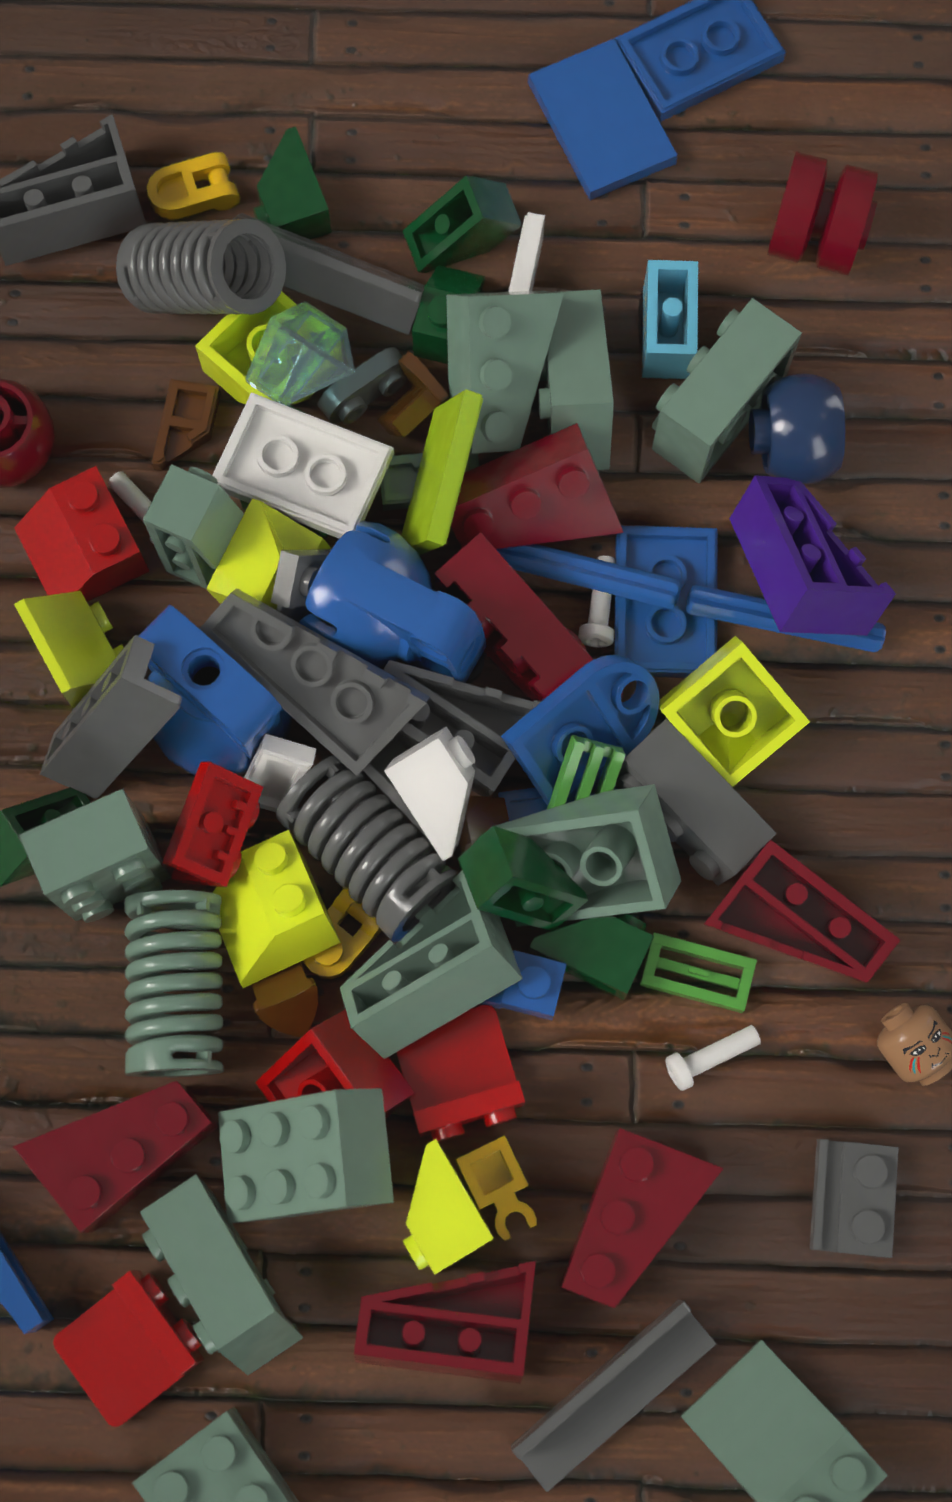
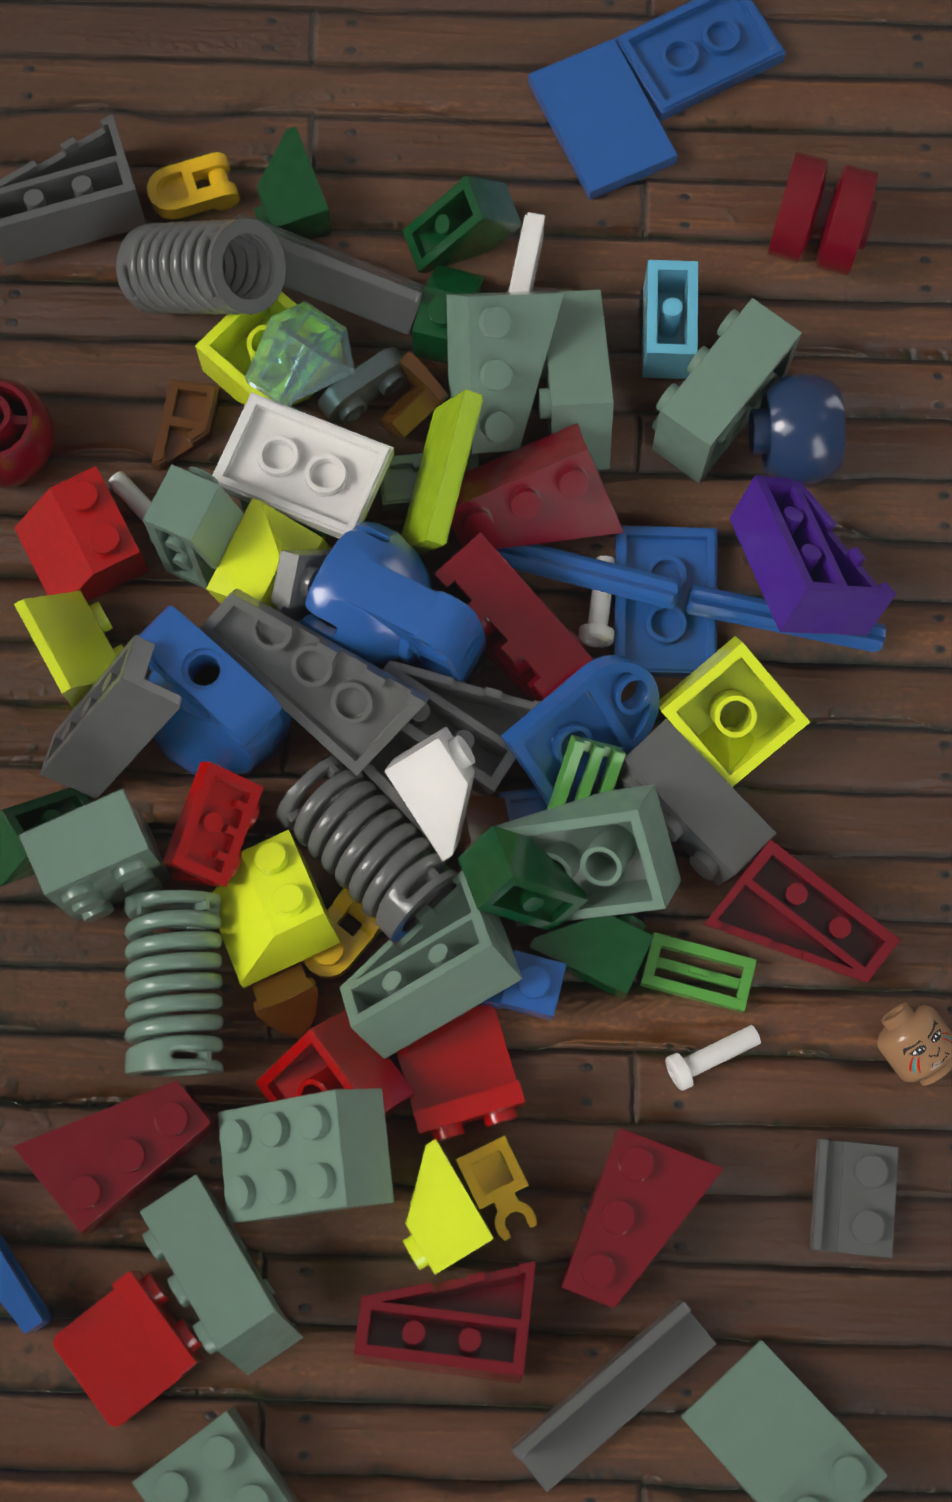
(278, 767): white tile -> none

